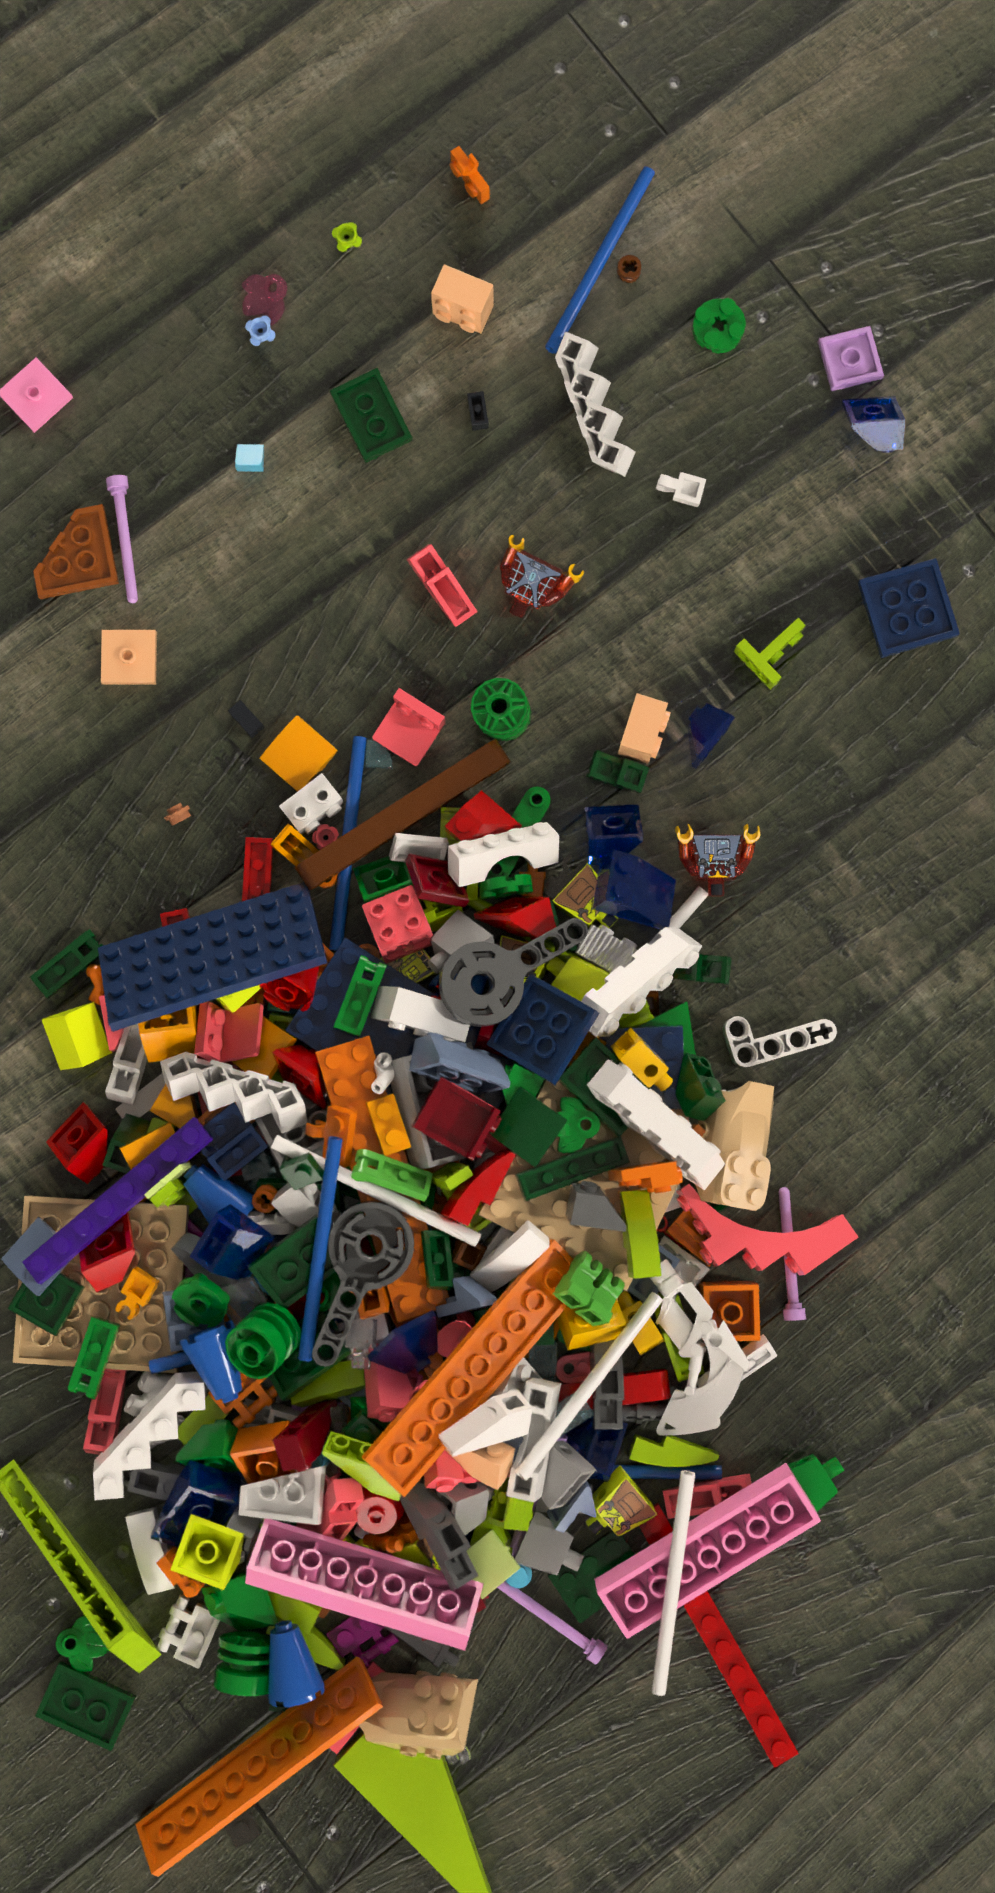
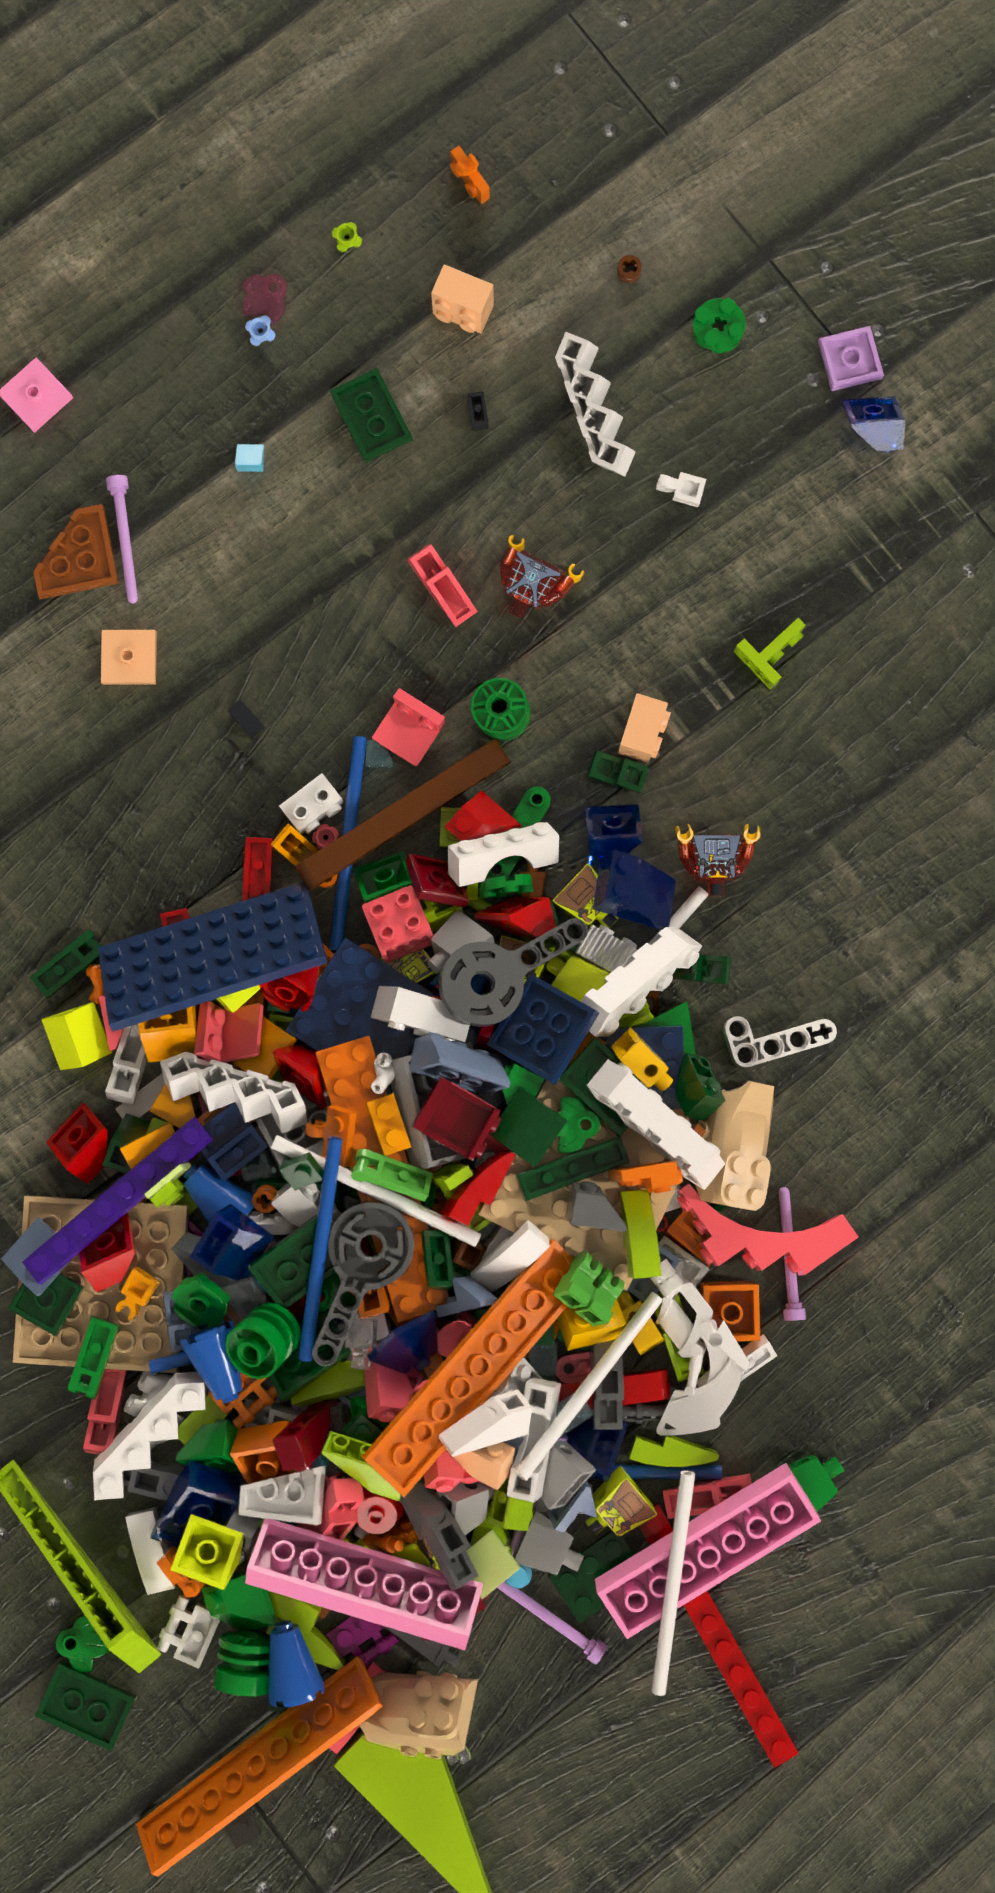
(177, 814): nougat plate -> none
(298, 753): light orange slope -> none
(359, 997): green plate -> none
(418, 845): white plate -> none
(600, 259): blue piece -> none
(706, 730): clear blue slope -> none
(908, 608): dark blue plate -> none

